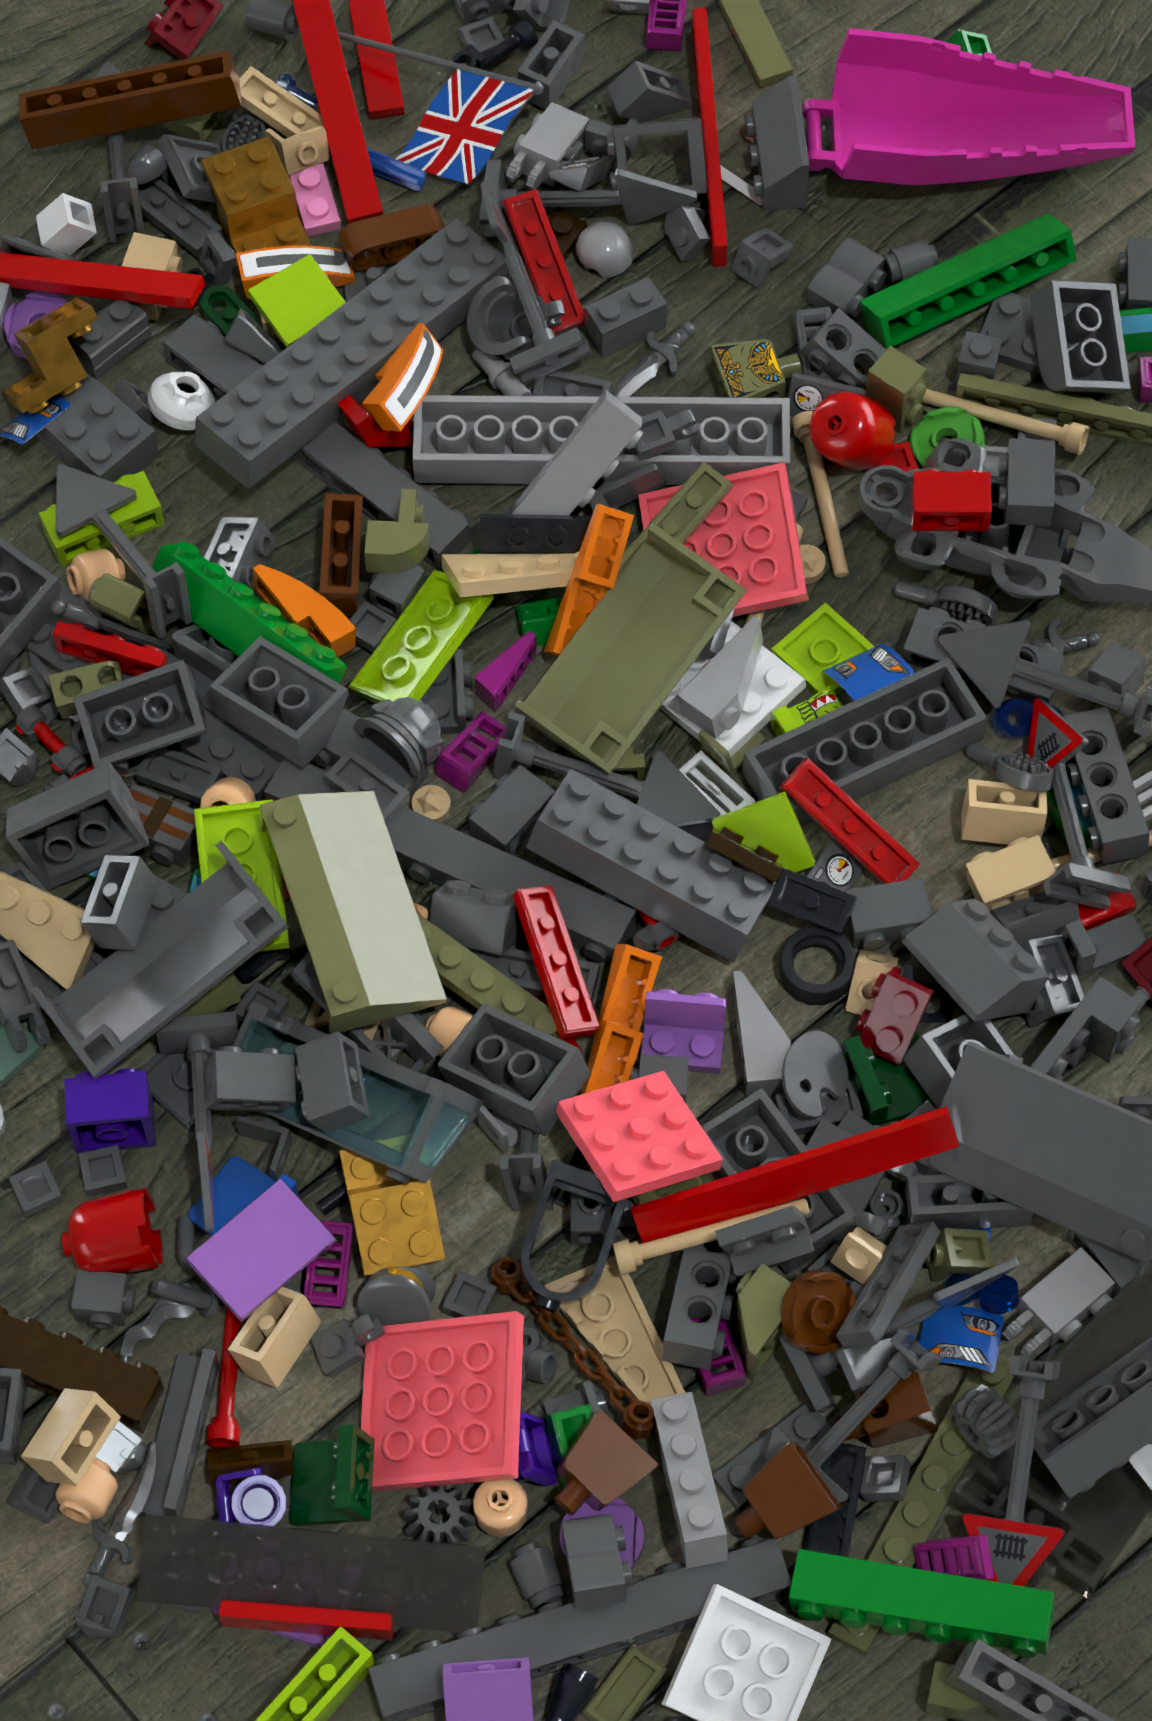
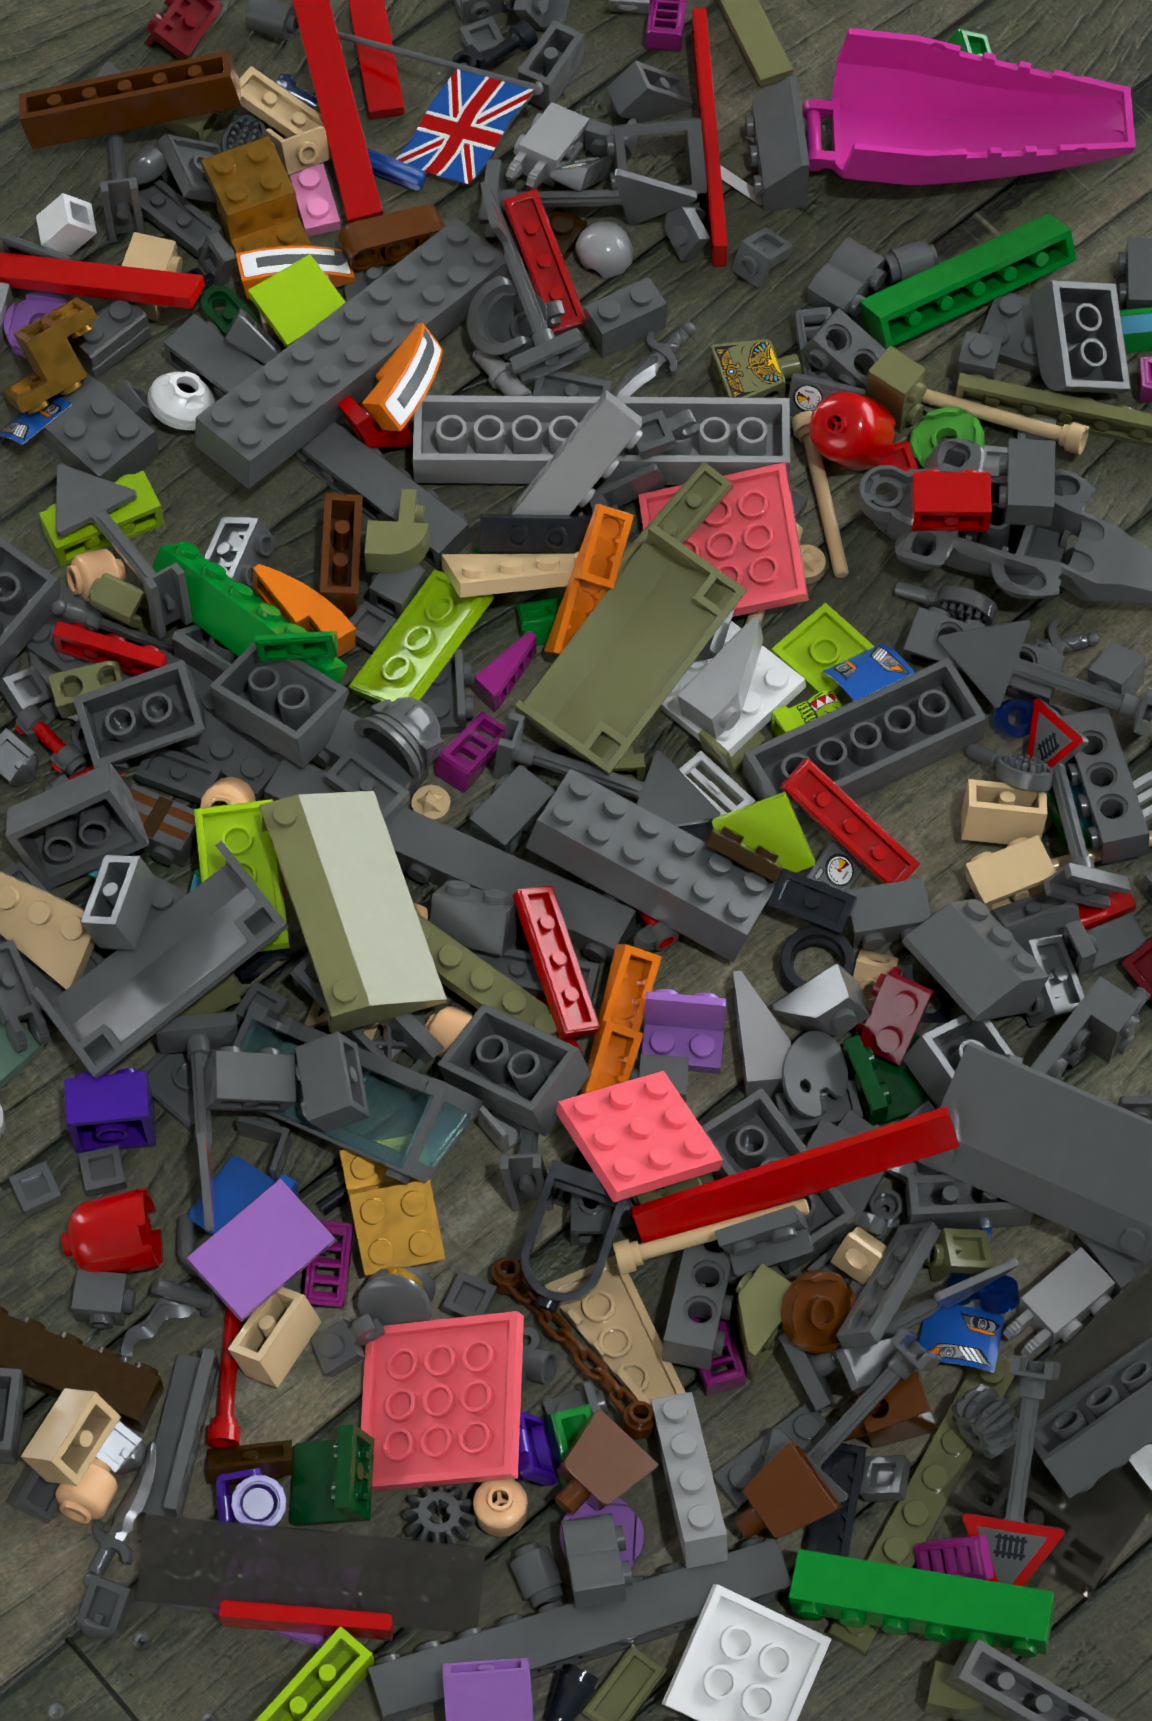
(296, 645): none -> green slope
(825, 1003): none -> dark grey slope

